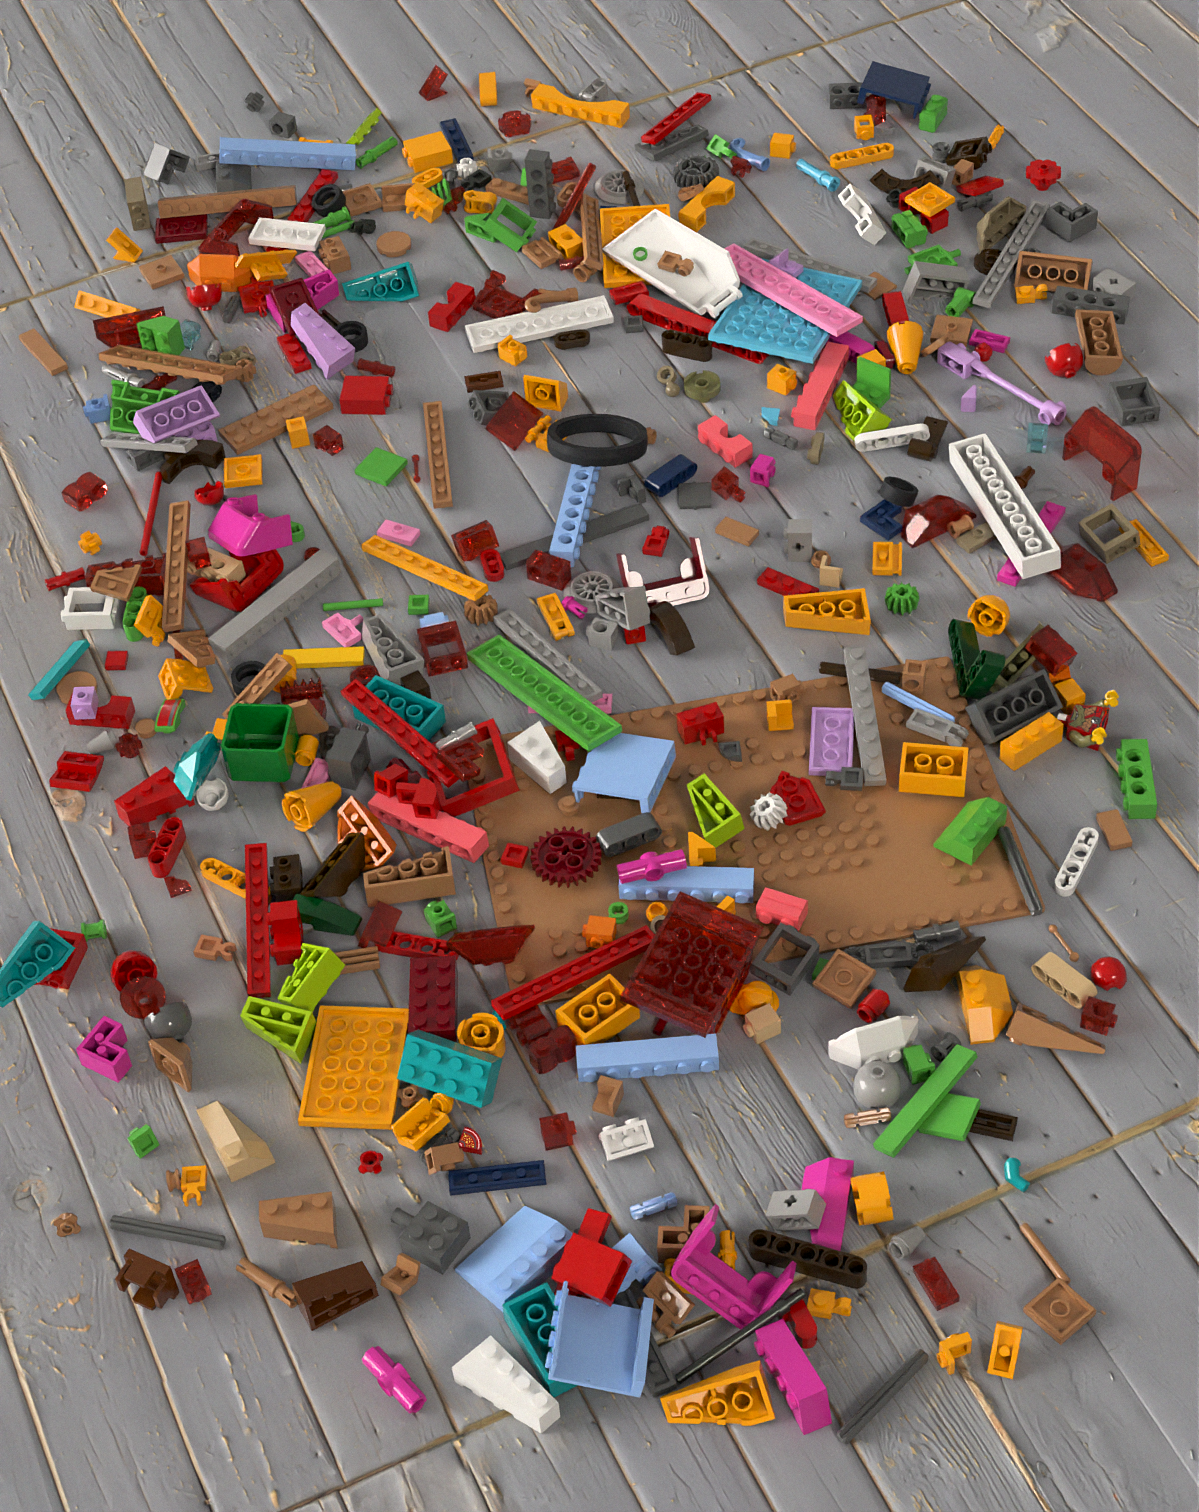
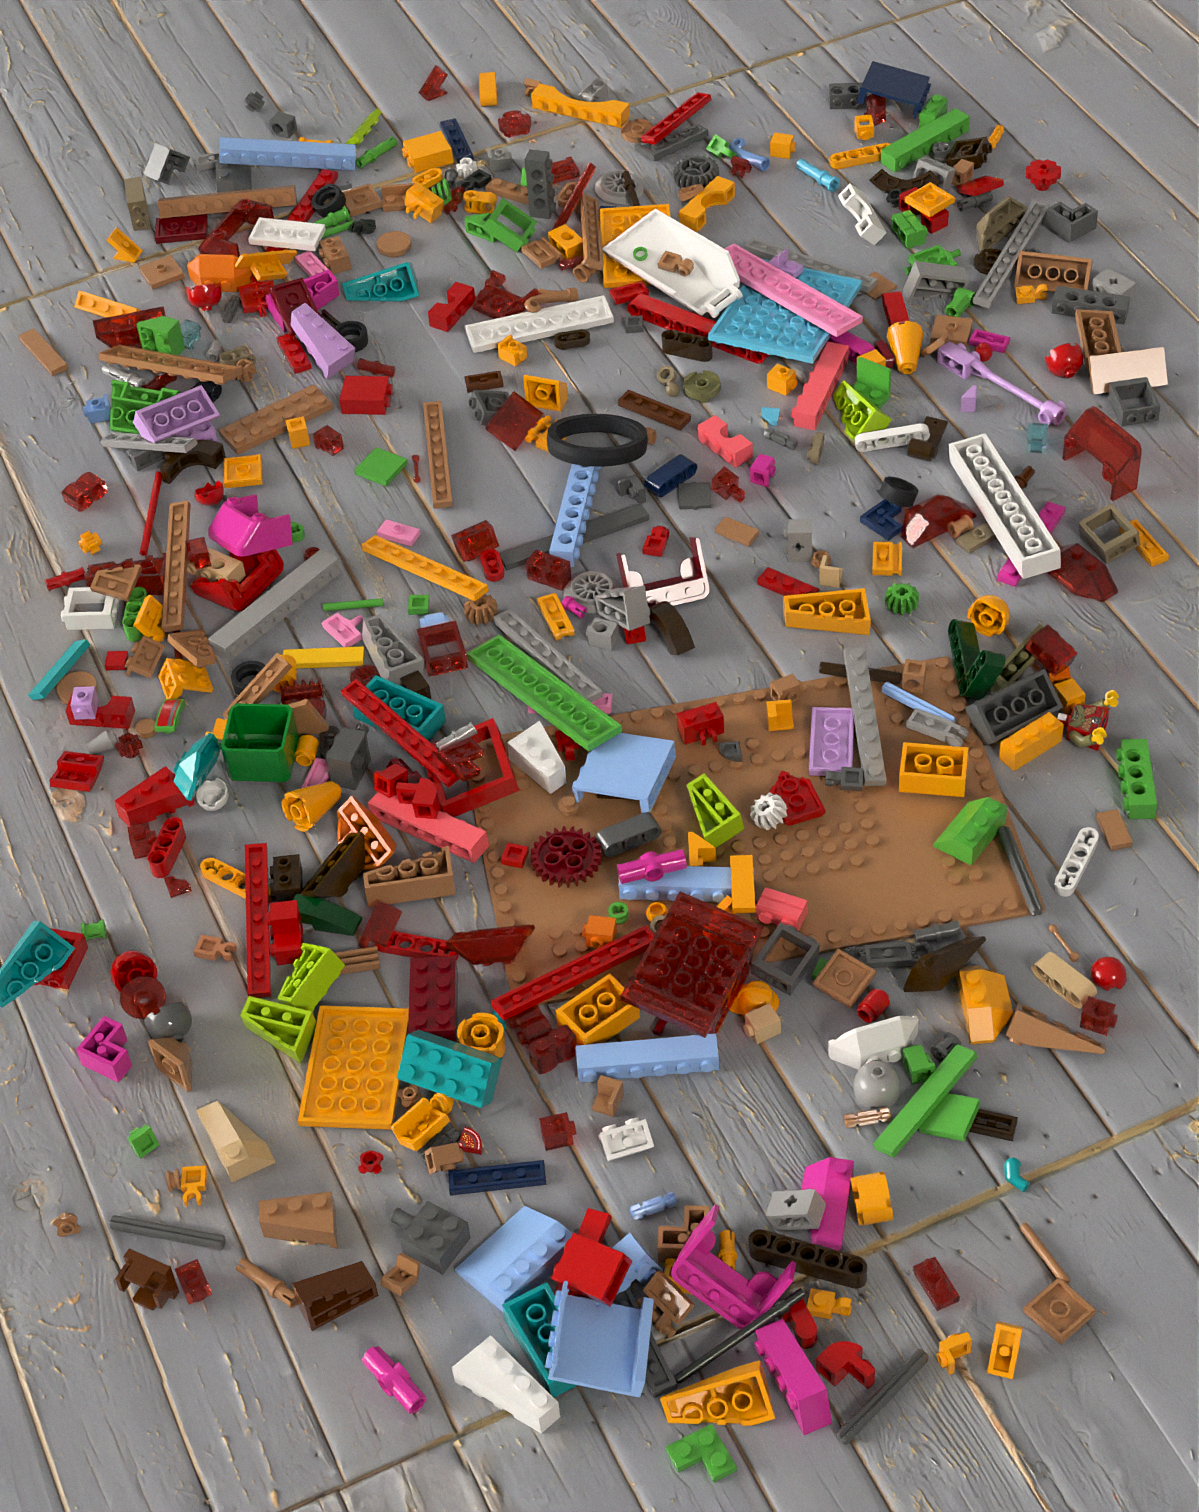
(145, 657): none -> medium nougat bracket
(437, 914): bright green brick -> none
(634, 130): none -> medium nougat tile
(654, 409): none -> reddish brown plate
(702, 1447): none -> bright green plate
(742, 884): none -> light orange tile
(845, 1359): none -> red brick
(906, 1242): light grey cone -> none
(921, 141): none -> bright green brick
(1127, 366): none -> tile

